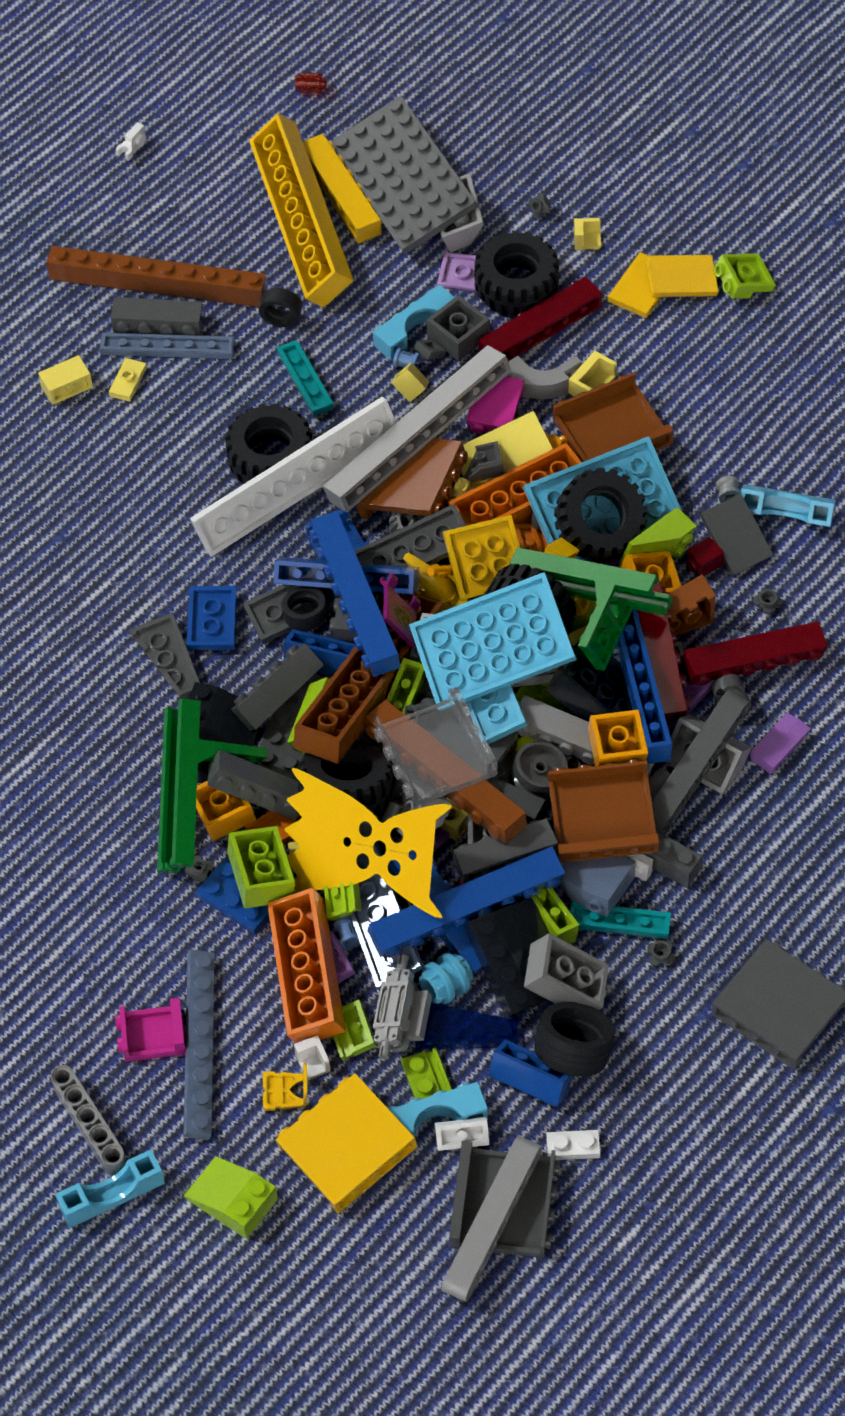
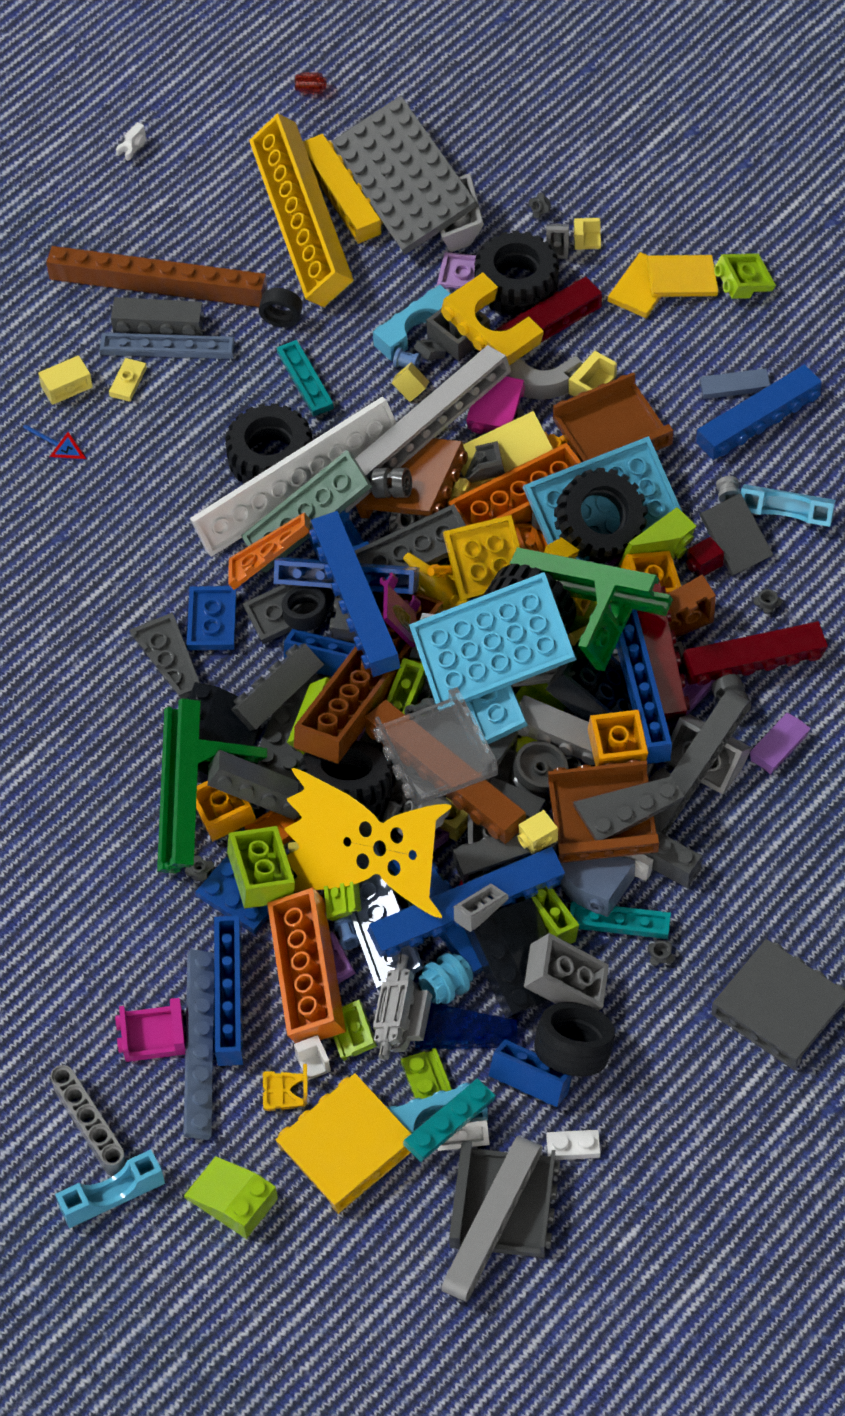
(65, 449): none -> piece
(228, 991): none -> blue brick
(262, 552): none -> orange wing
(325, 493): none -> sand green plate
(391, 483): none -> dark grey wheel
(449, 1120): none -> teal plate
(468, 300): none -> yellow arch
(468, 917): none -> light grey slope
(537, 832): none -> light yellow brick
(558, 237): none -> light grey slope
(625, 808): none -> dark grey wing
(734, 383): none -> sand blue tile
(759, 412): none -> blue brick

